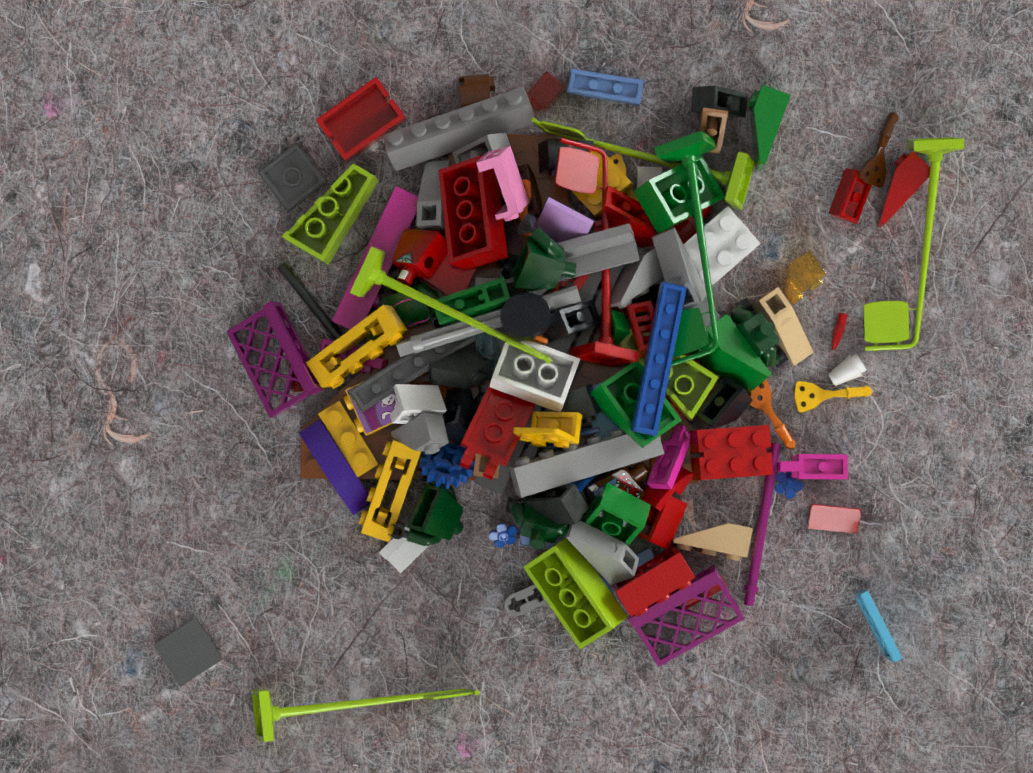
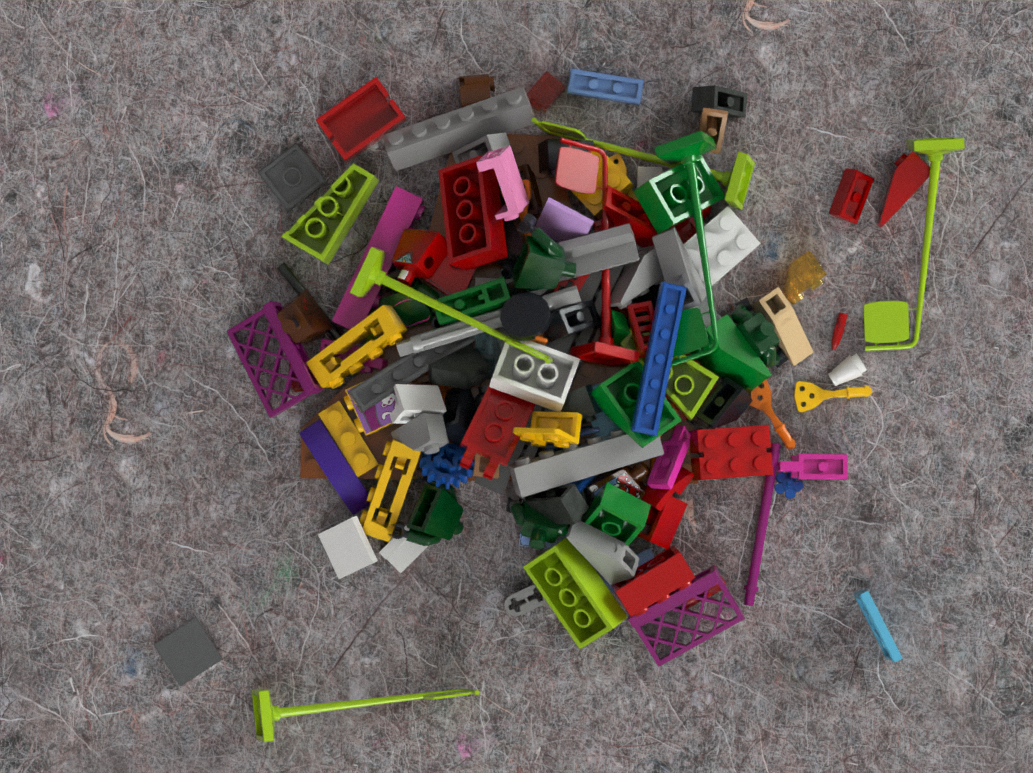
(303, 319): none -> reddish brown torso
(347, 547): none -> white tile
(429, 201): light grey slope -> none
(503, 534): blue plant -> none
(724, 538): tan slope -> none
(765, 118): green slope -> none
(833, 518): slope -> none
(878, 159): reddish brown piece -> none

